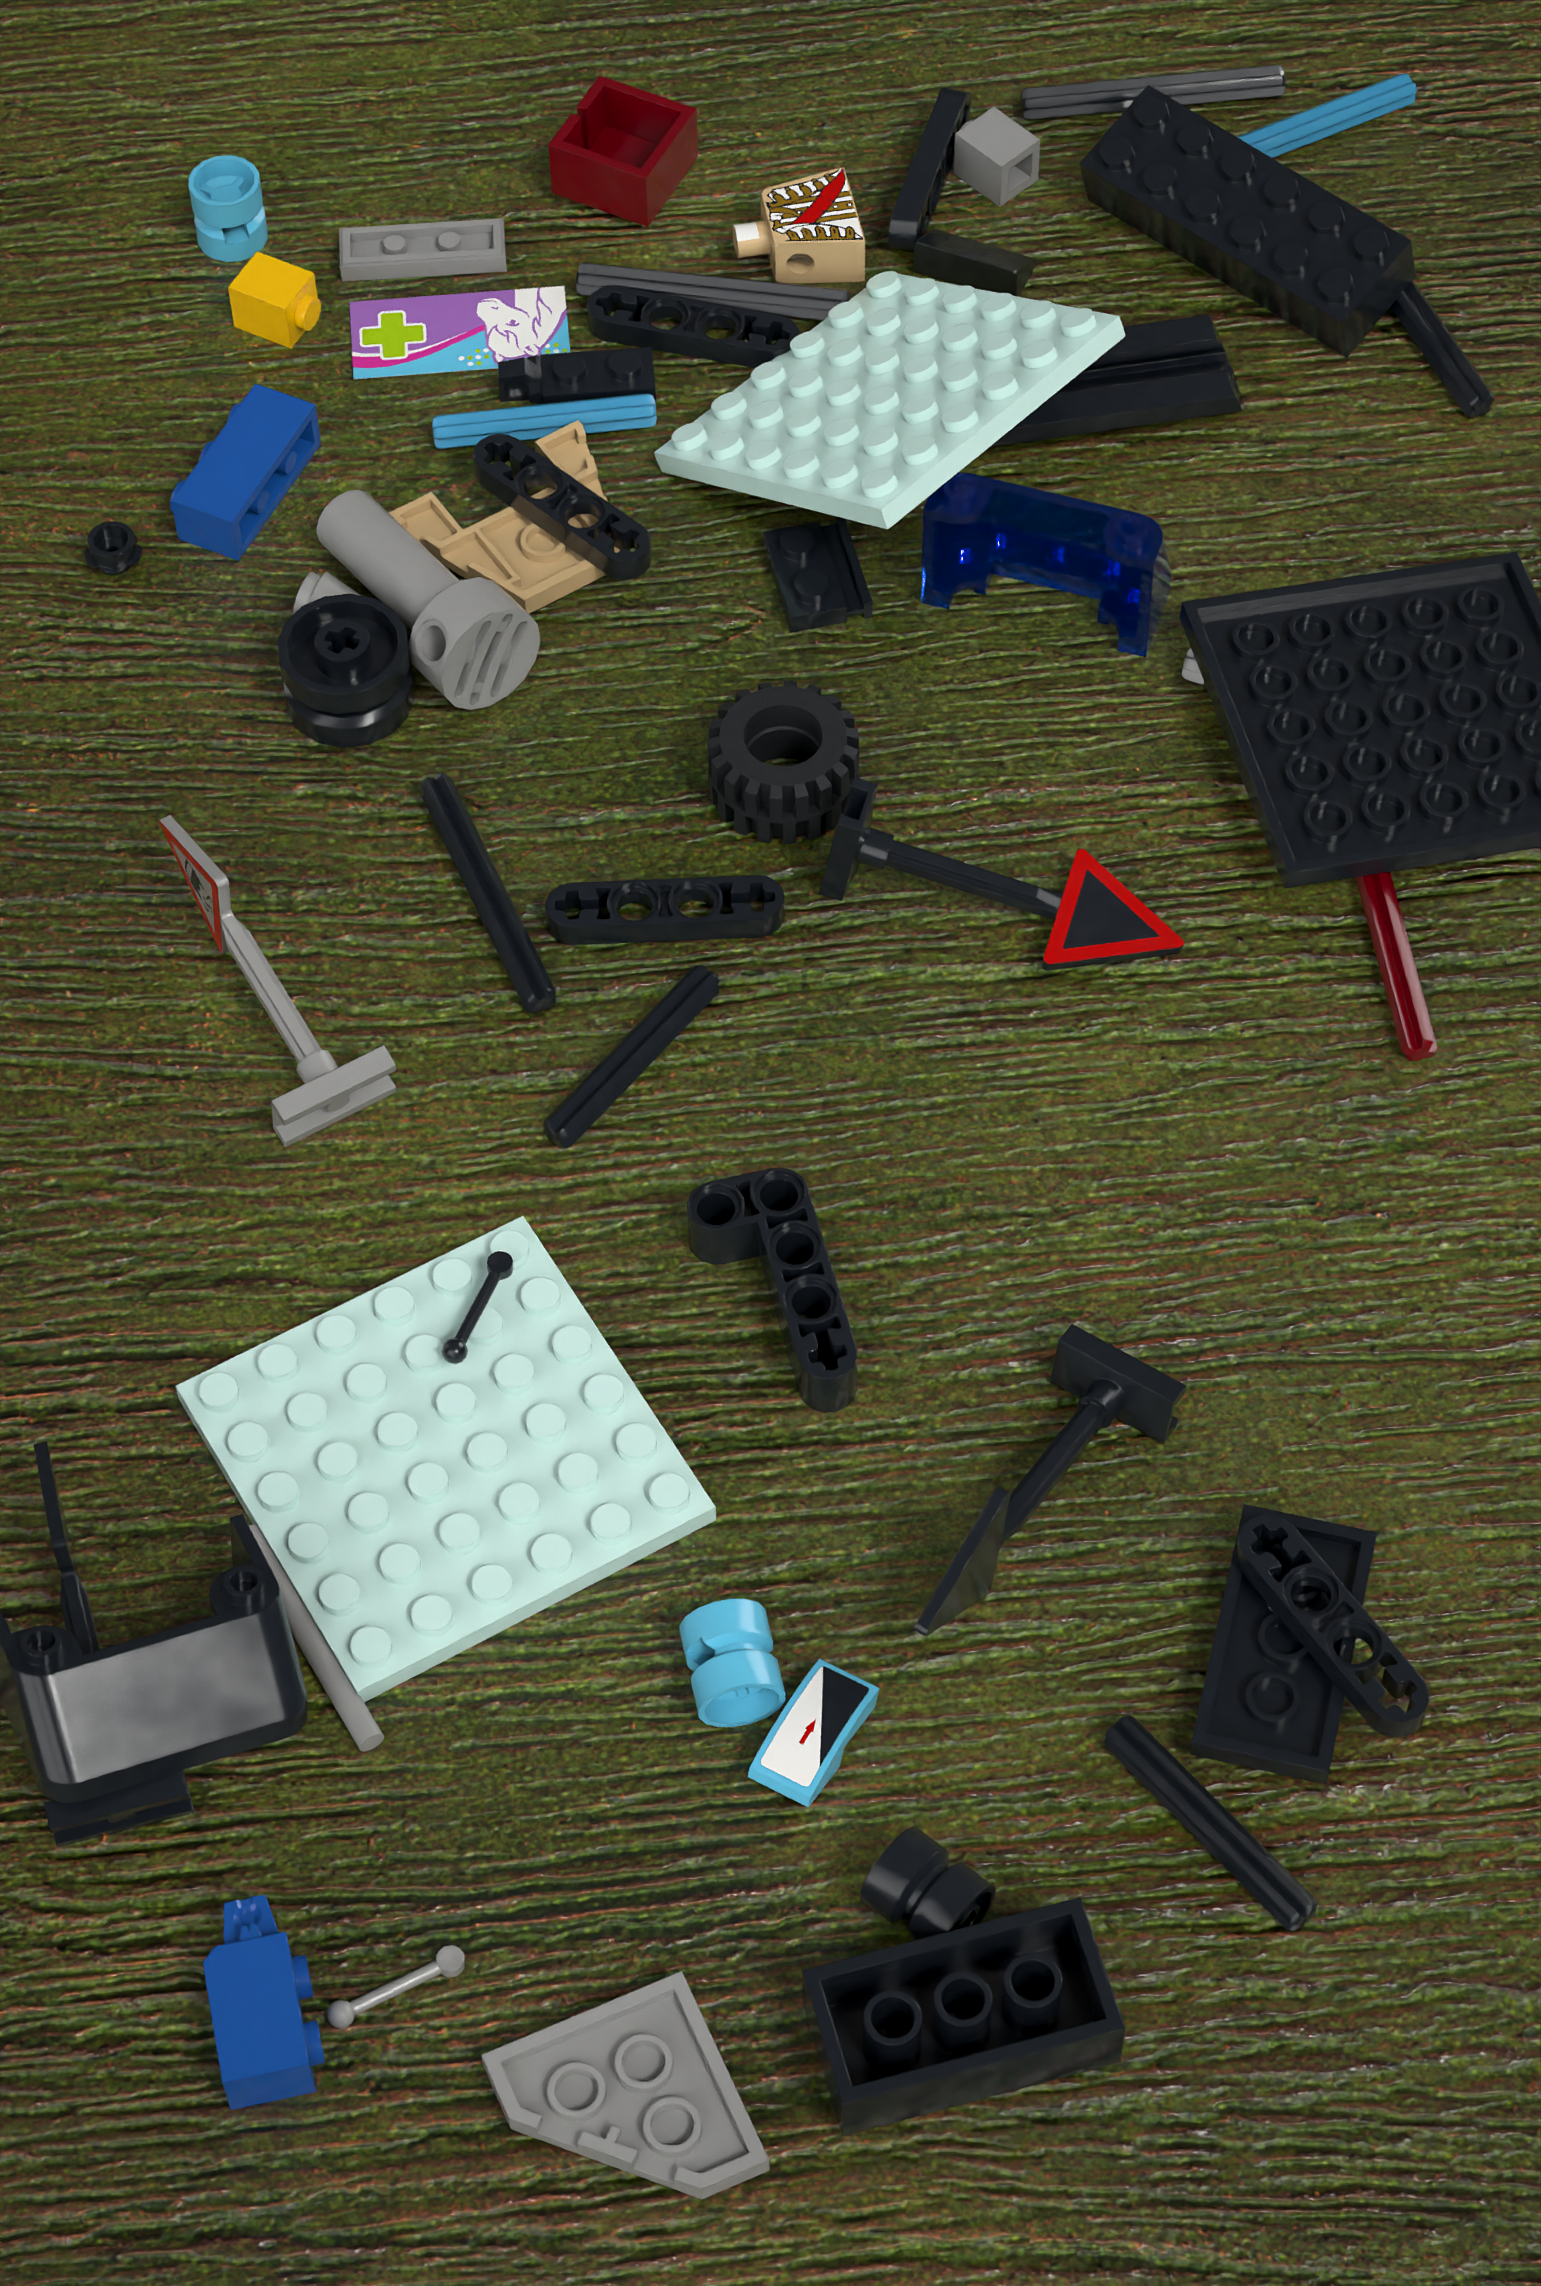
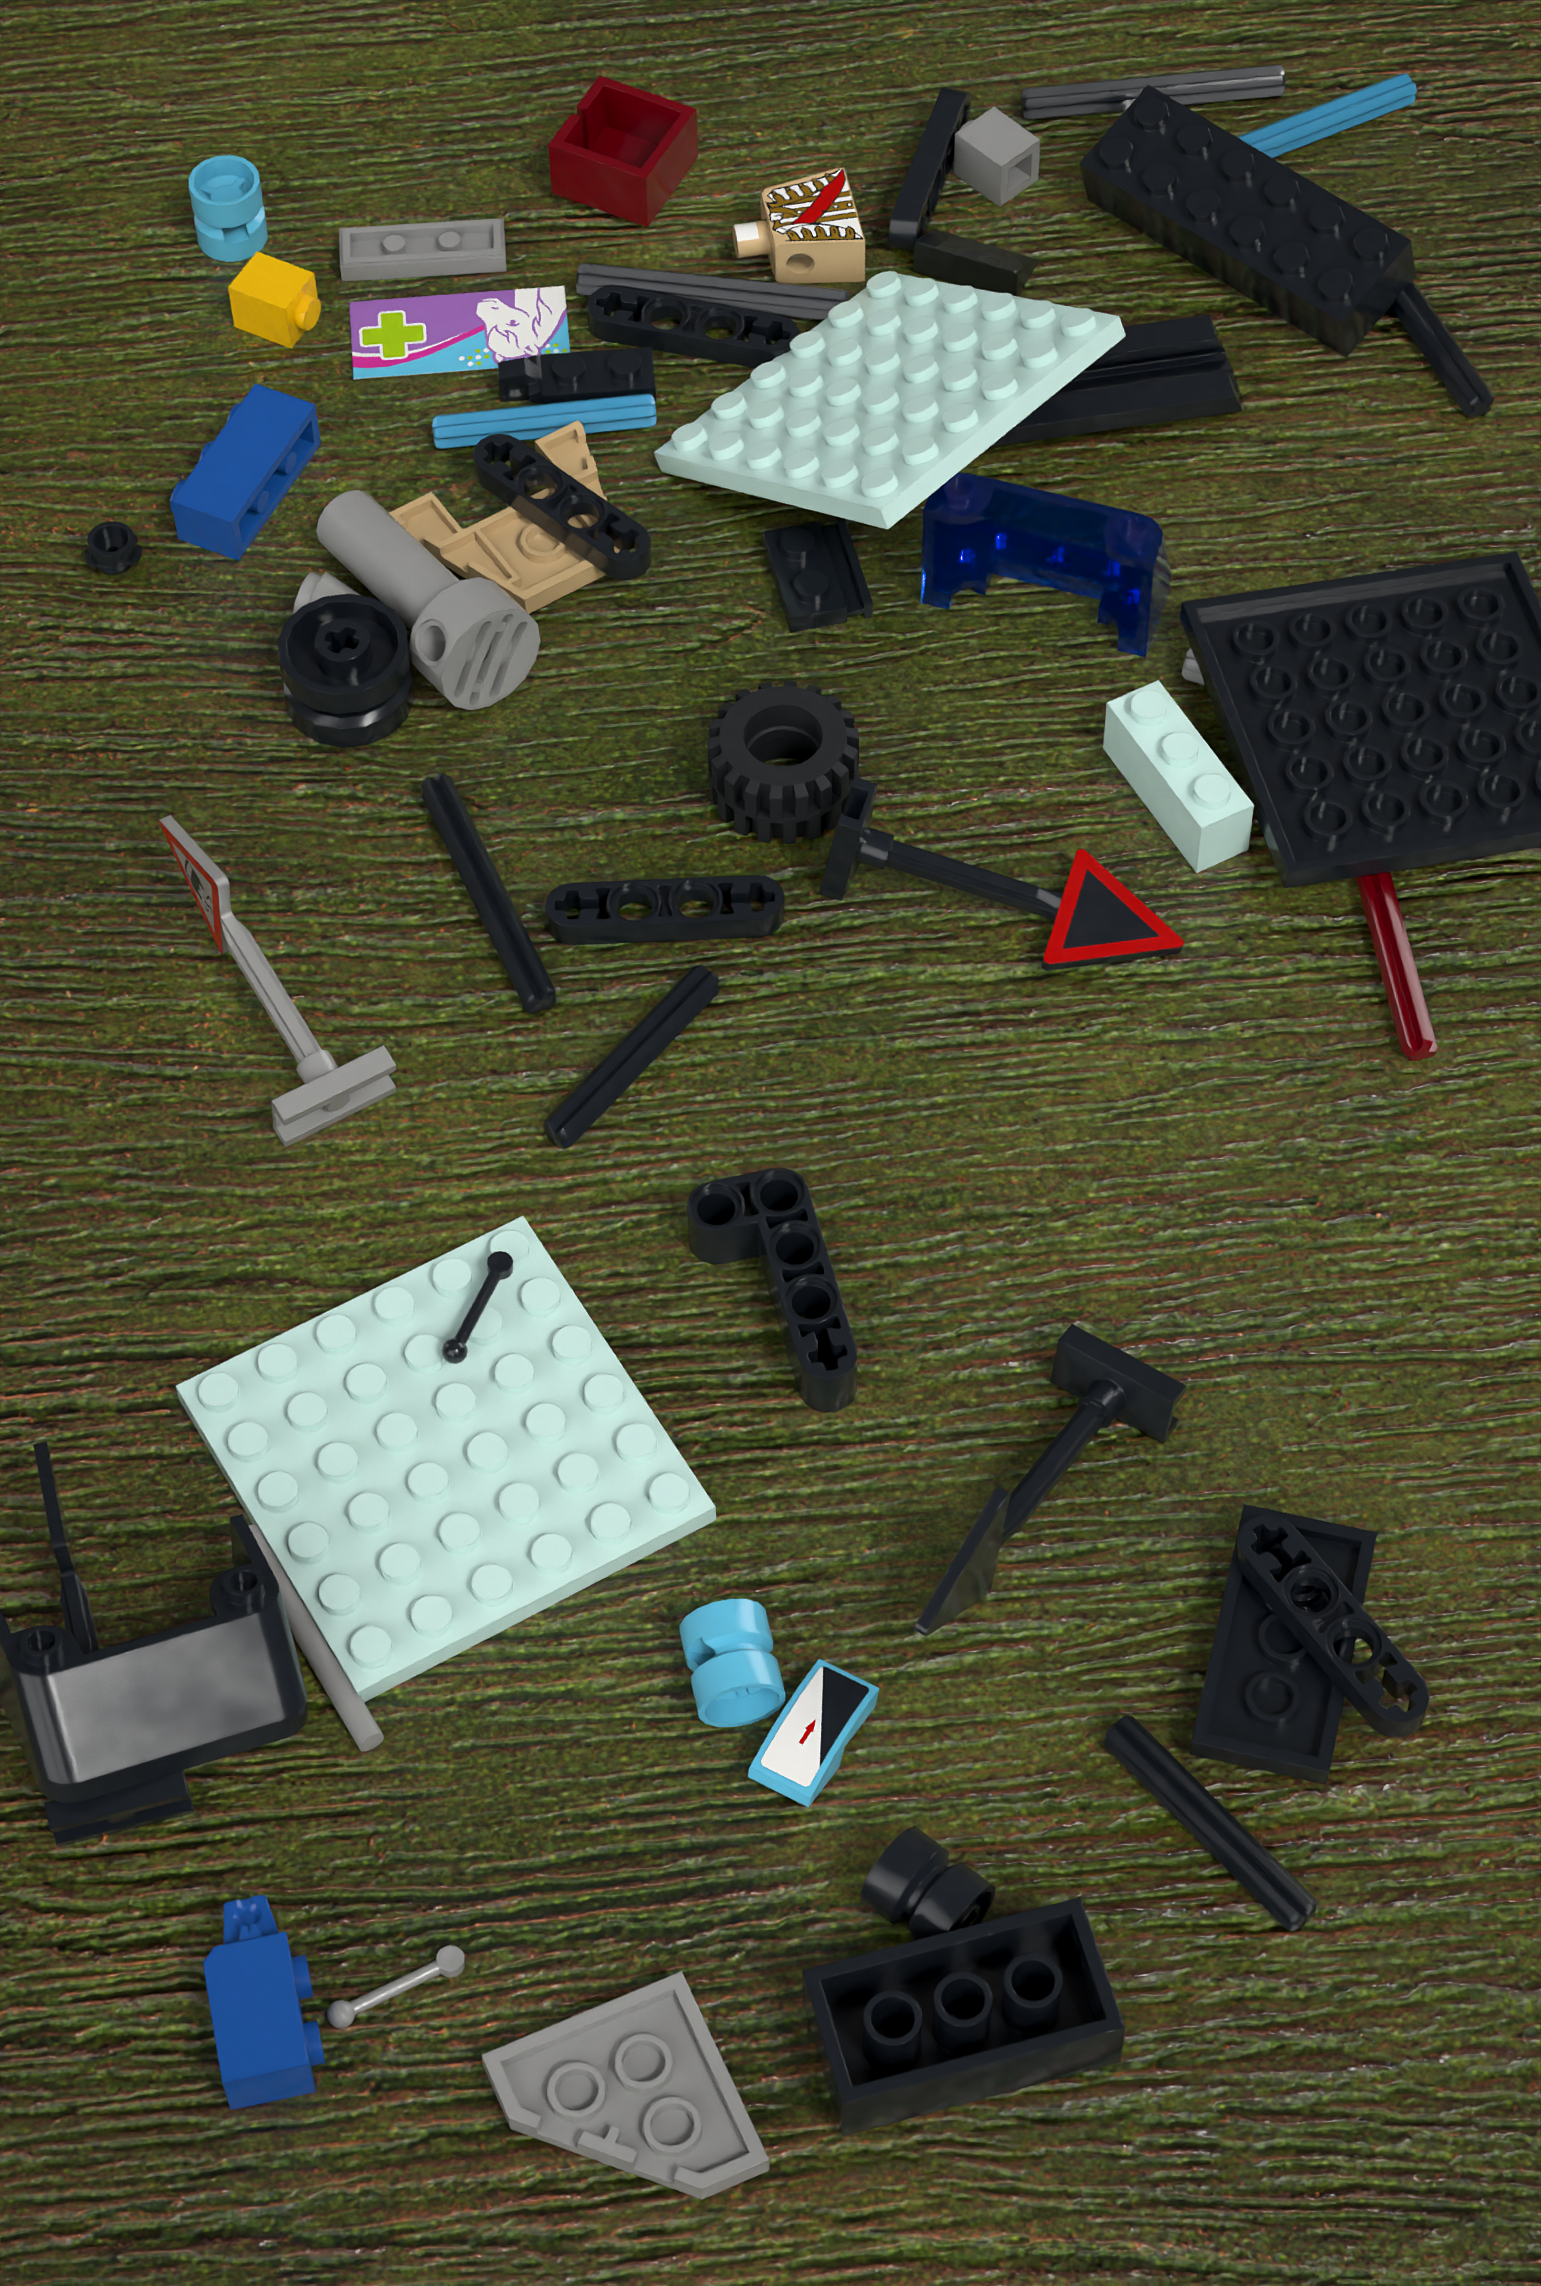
(1178, 776): none -> light aqua brick

